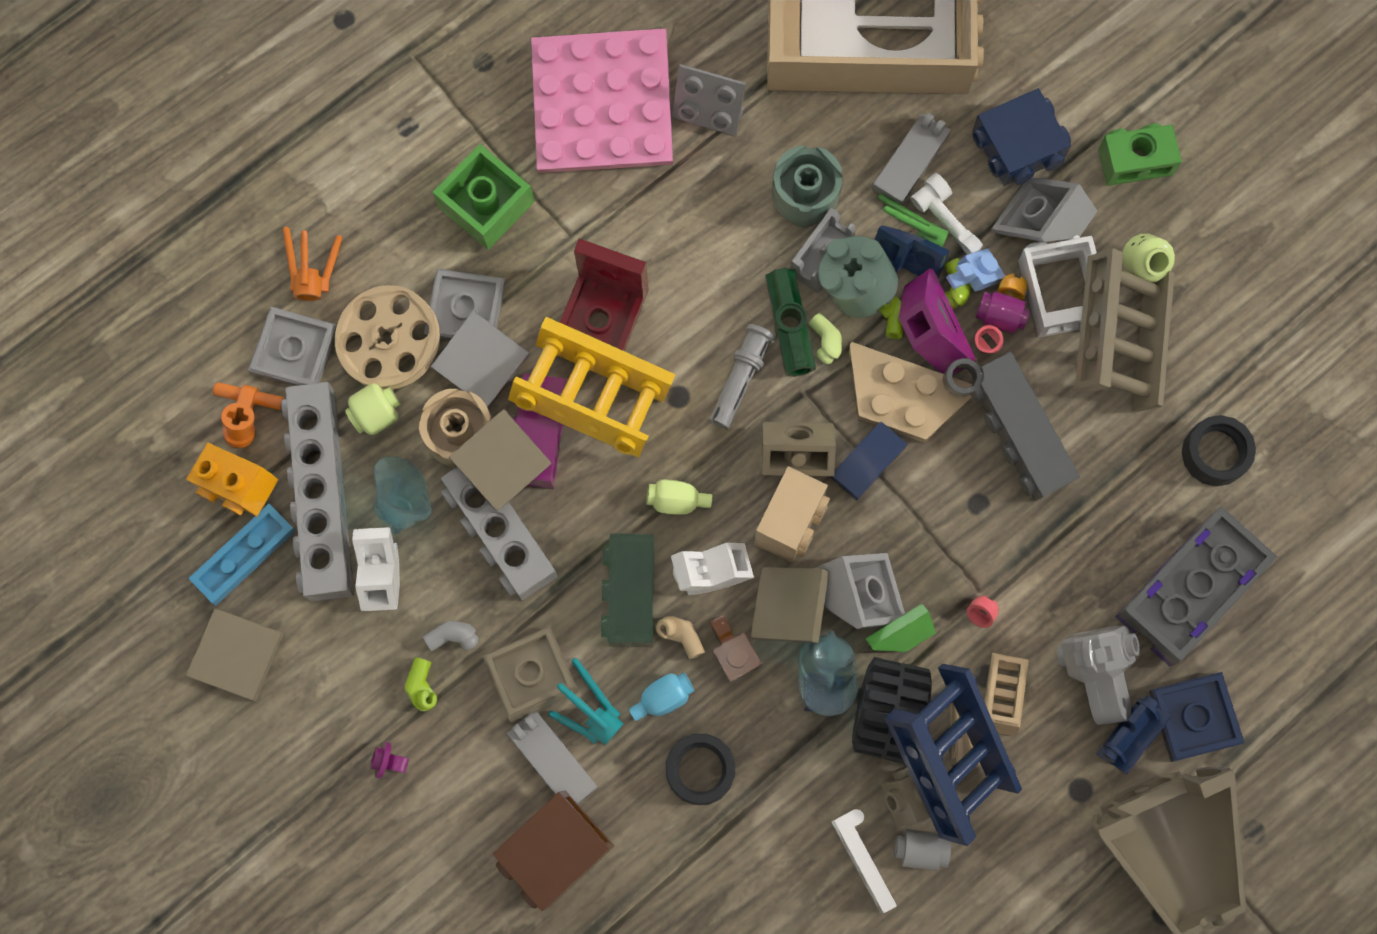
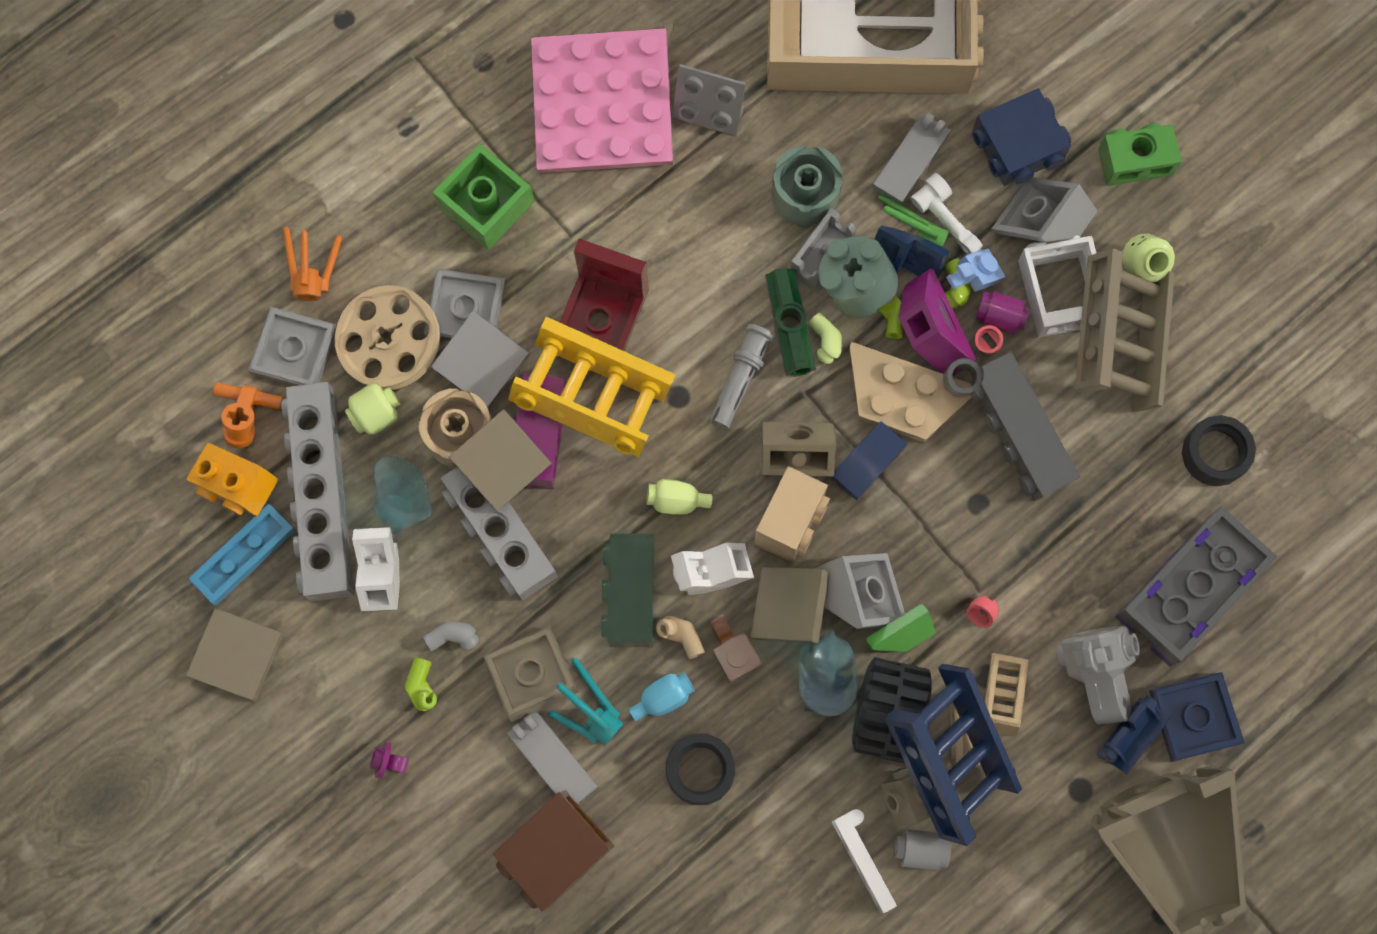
(1013, 286): light orange hinge -> none

